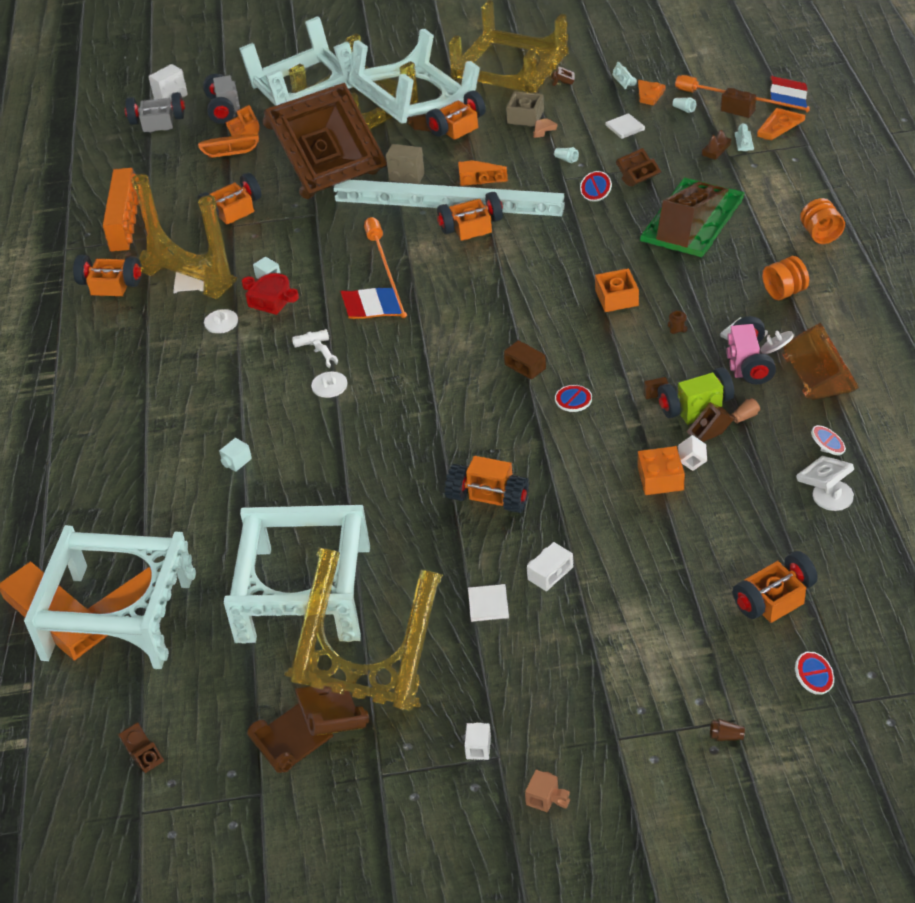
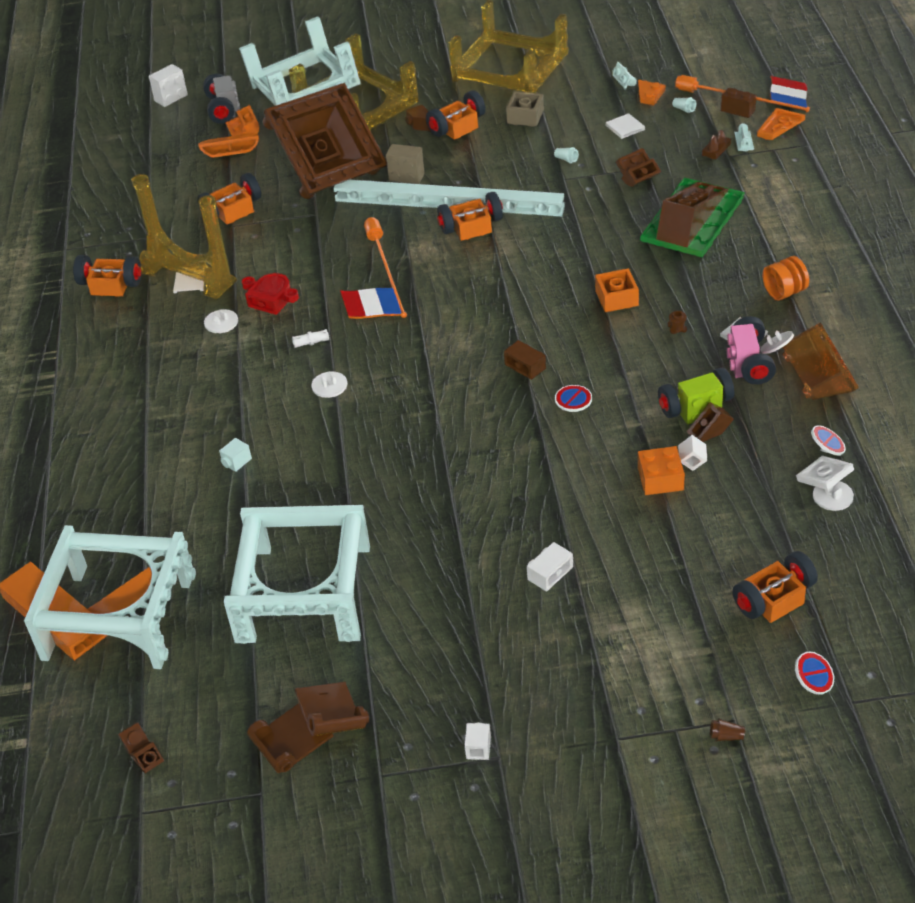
(120, 210): orange brick -> none
(155, 113): brick -> none
(264, 267): light aqua brick -> none
(306, 658): clear yellow arch -> none
(320, 347): white arm -> none
(400, 106): light aqua arch -> none
(480, 173): orange slope -> none
(488, 482): brick -> none
(488, 602): white piece -> none
(542, 126): nougat slope -> none
(544, 790): nougat brick -> none
(564, 75): reddish brown bracket -> none
(596, 186): piece -> none
(651, 387): reddish brown bracket -> none
(746, 410): nougat cone -> none
(822, 221): orange wheel -> none

